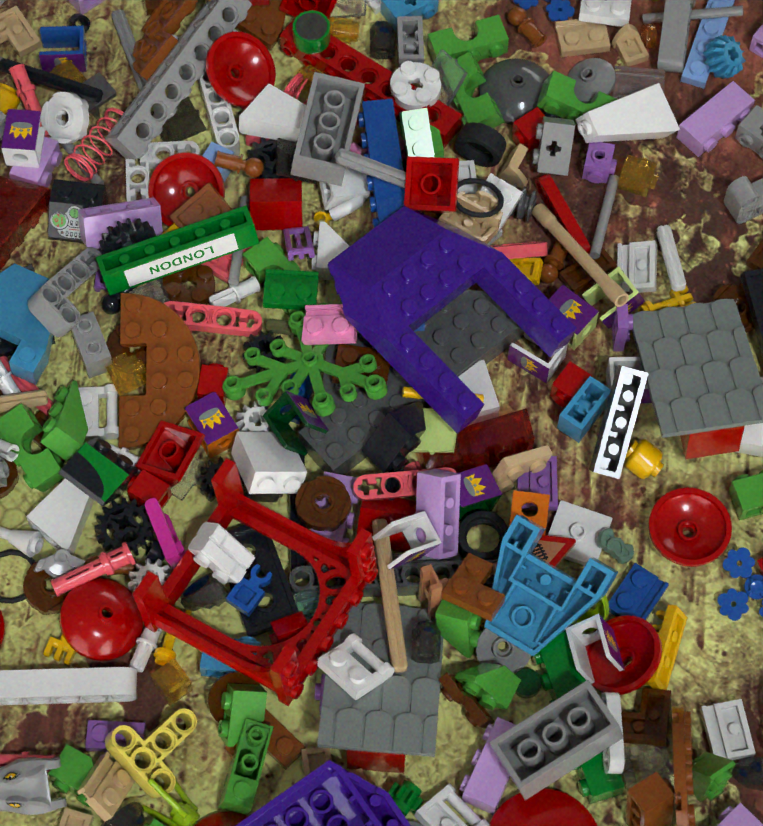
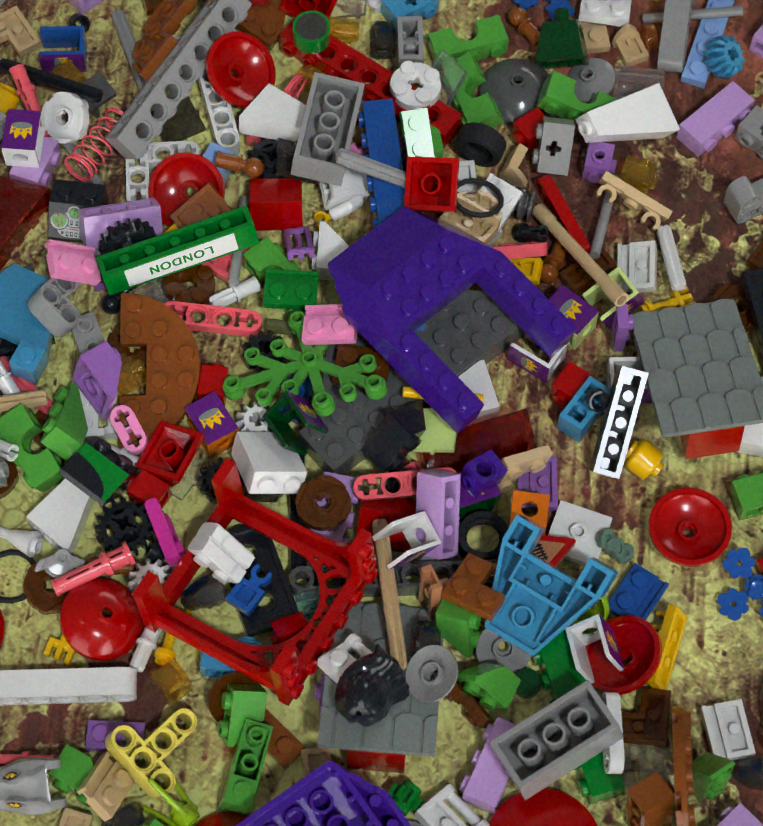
(72, 262): none -> bright pink plate
(98, 377): none -> medium lavender slope
(135, 427): none -> bright pink beam
(370, 687): none -> black piece
(424, 666): none -> light grey dish
(489, 466): none -> dark purple brick
(528, 233): none -> black pin
(562, 42): none -> dark green torso
(602, 398): none -> black hinge
(633, 199): none -> tan plate

